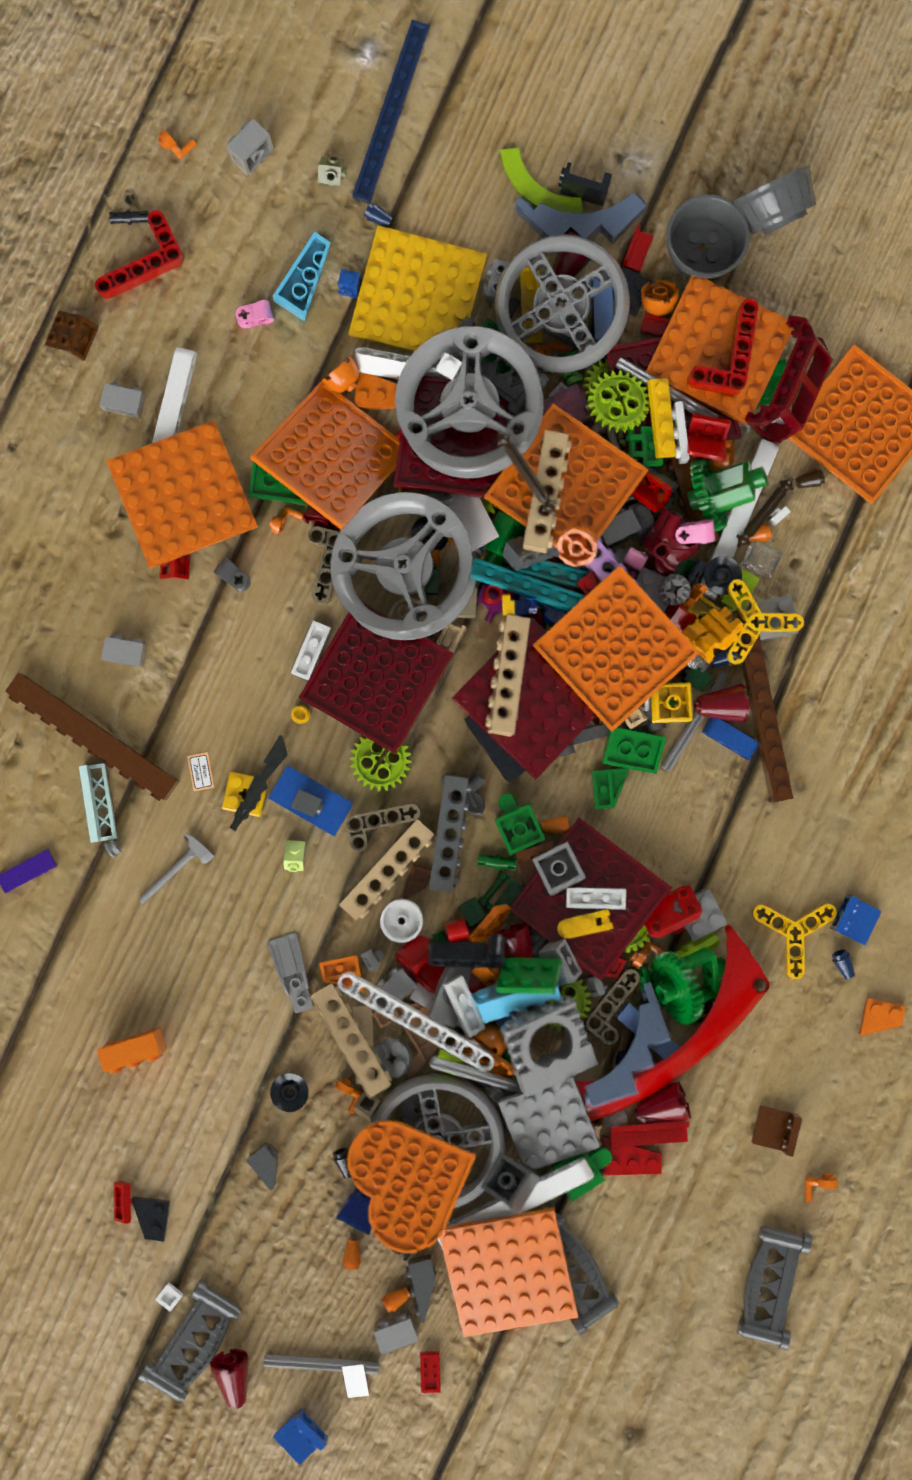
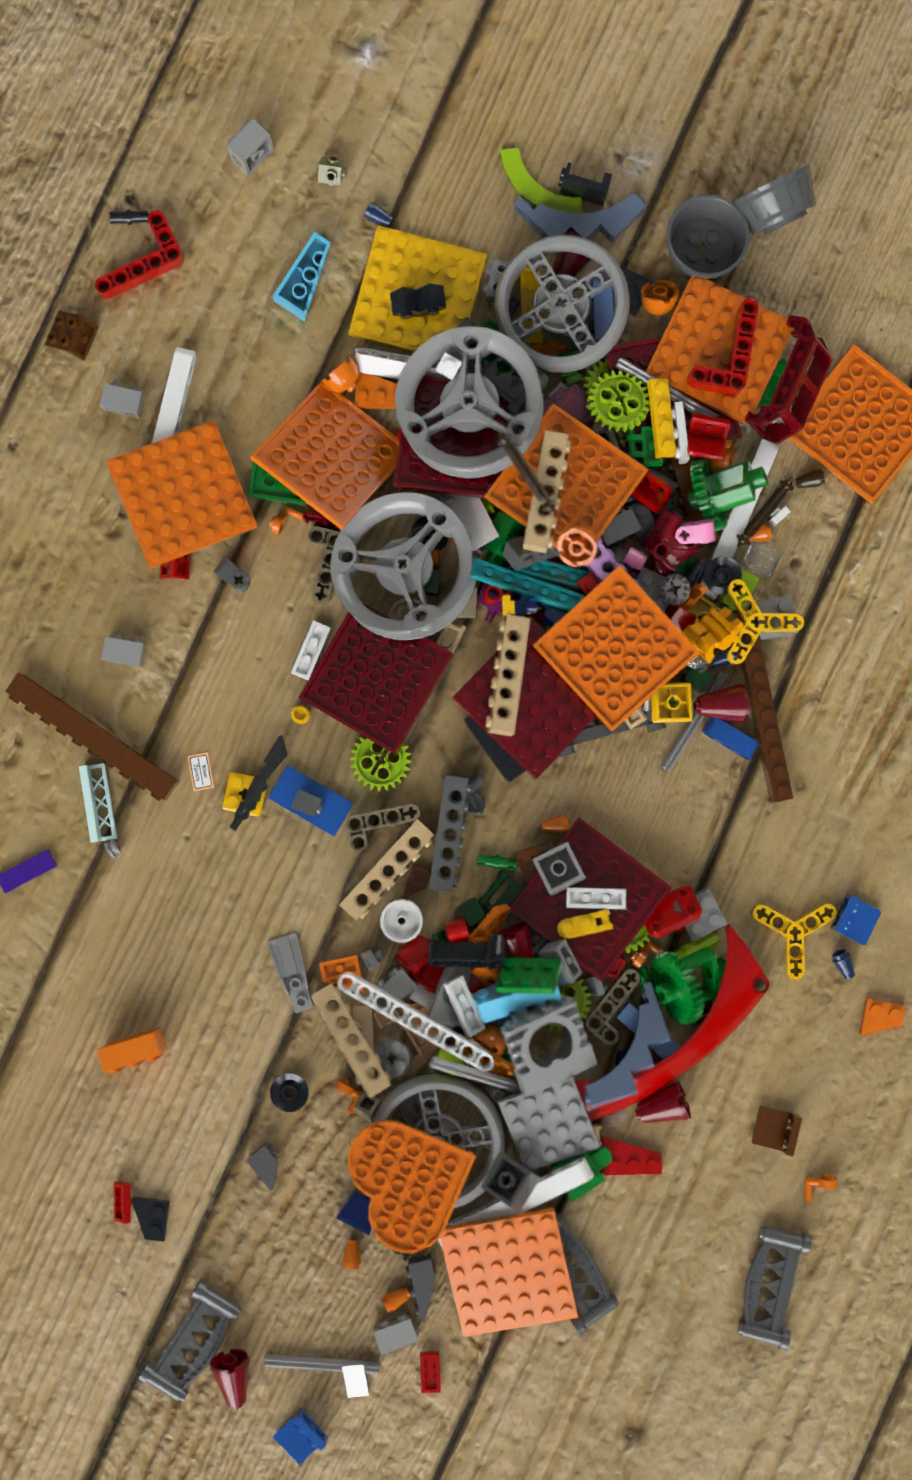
(167, 141): orange plate -> none
(169, 1297): white plate -> none
(196, 849): light grey piece -> none
(257, 314): bright pink piece -> none
(294, 855): yellowish green bracket -> none
(341, 1160): black cone -> none
(349, 283): blue brick -> none
(391, 111): dark blue plate -> none
(418, 302): none -> black brick
(517, 825): green brick -> none
(607, 787): green wing -> none
(633, 750): green plate -> none
(637, 250): red panel -> none
(648, 1134): red fence -> none
(654, 325): red plate -> none

